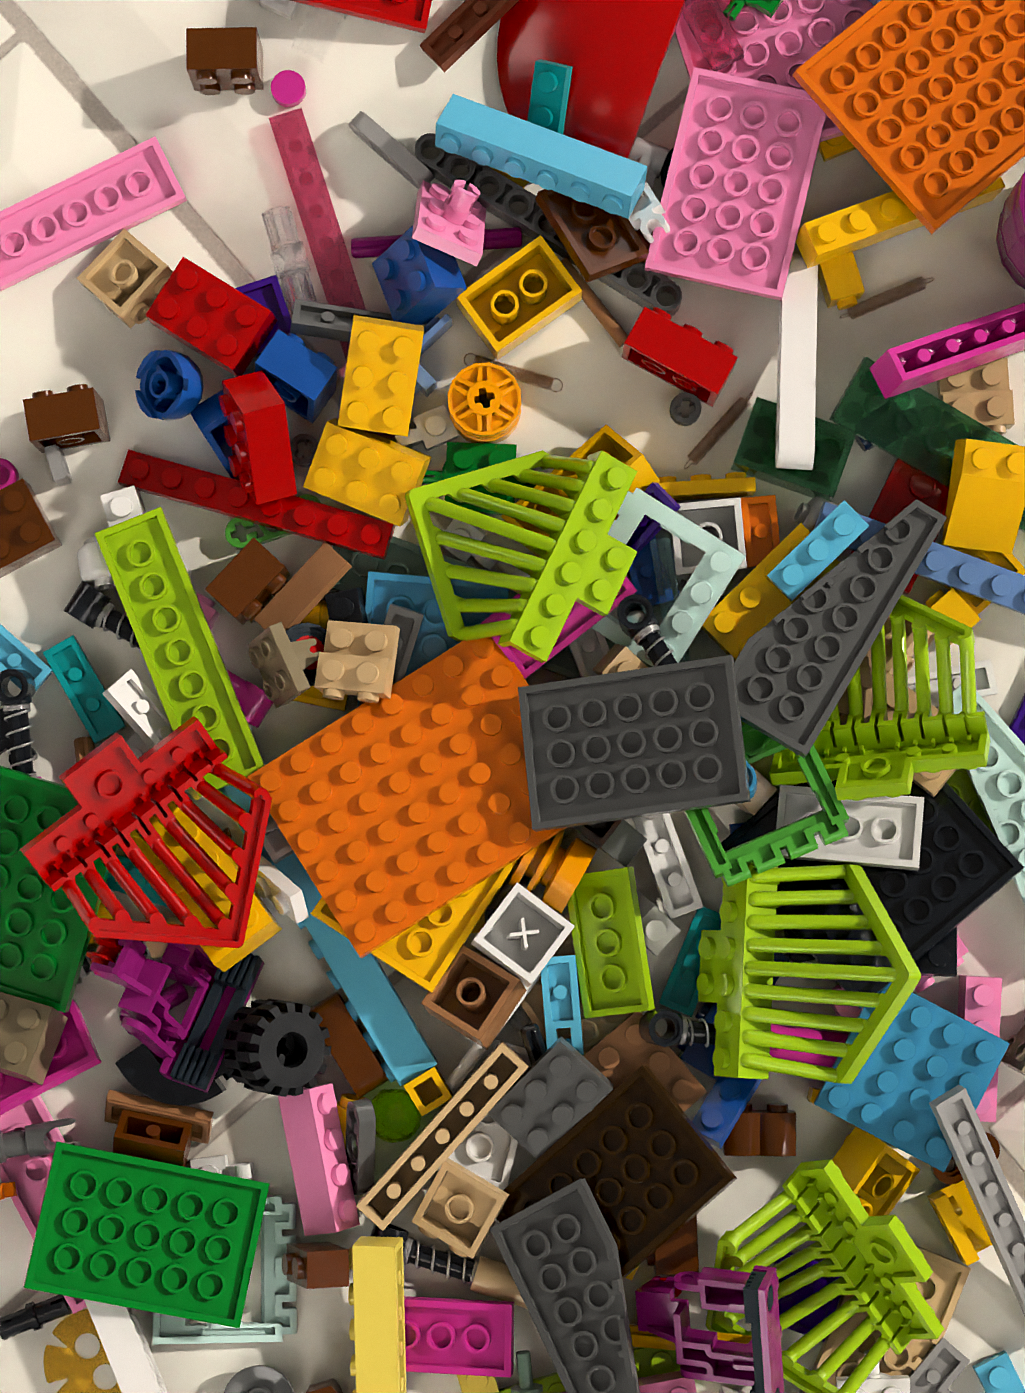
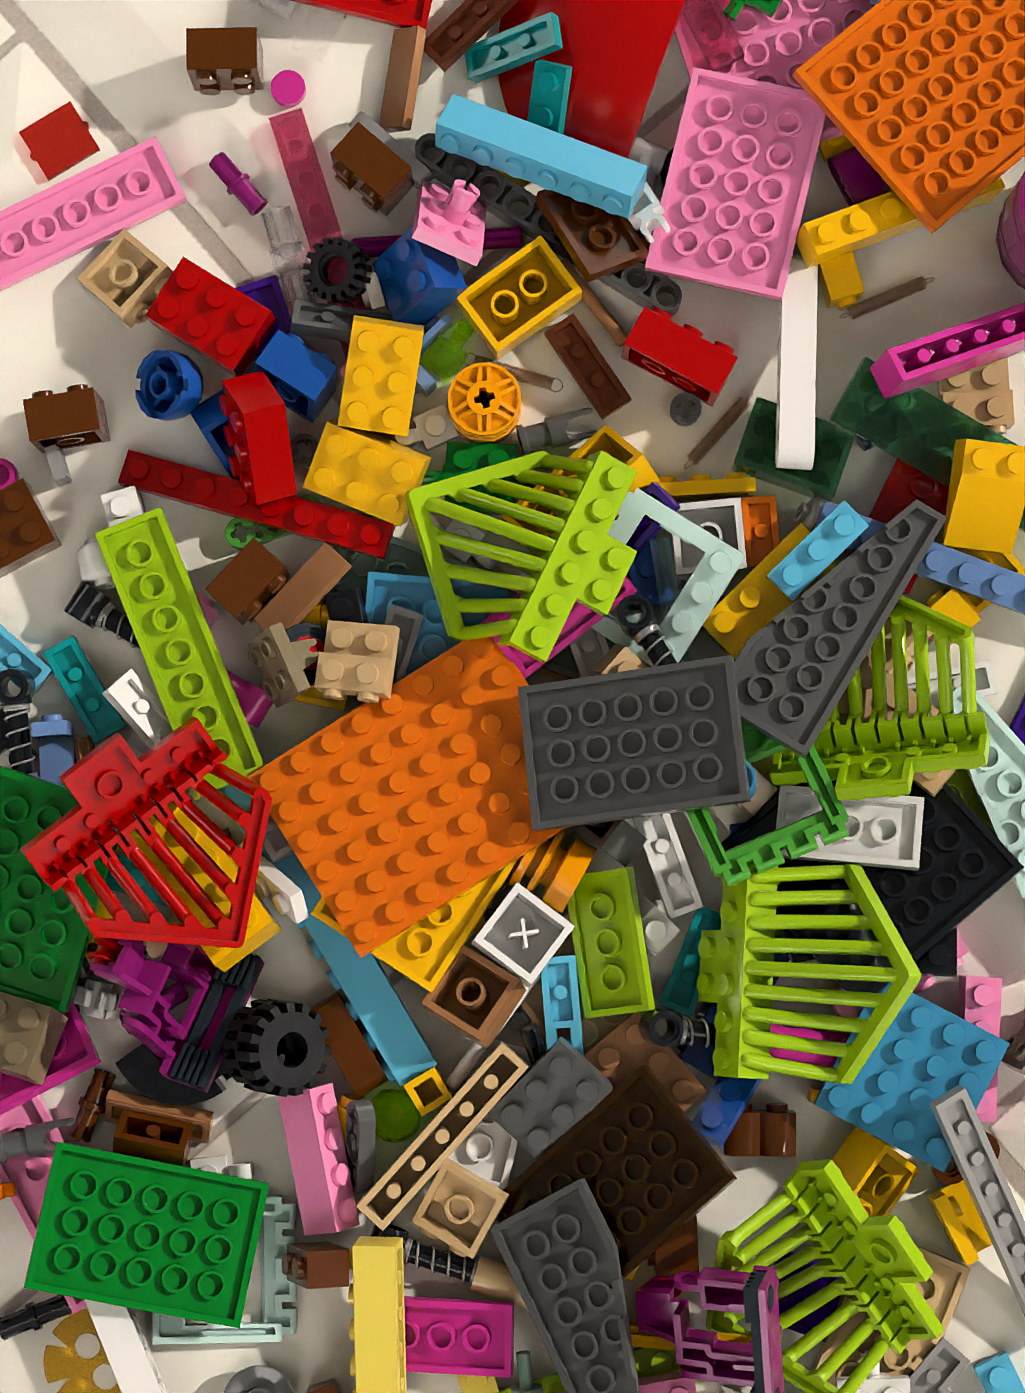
(55, 746): none -> medium blue bracket
(59, 141): none -> clear red piece
(92, 1105): none -> reddish brown pin
(96, 998): none -> light grey gear
(238, 183): none -> magenta axle
(319, 270): none -> black tyre
(371, 169): none -> reddish brown brick
(374, 295): none -> white plate
(402, 79): none -> medium nougat tile
(447, 356): none -> clear neon green plate
(513, 47): none -> teal plate
(551, 432): none -> dark grey piece
(587, 366): none -> copper plate
(855, 177): none -> magenta beam

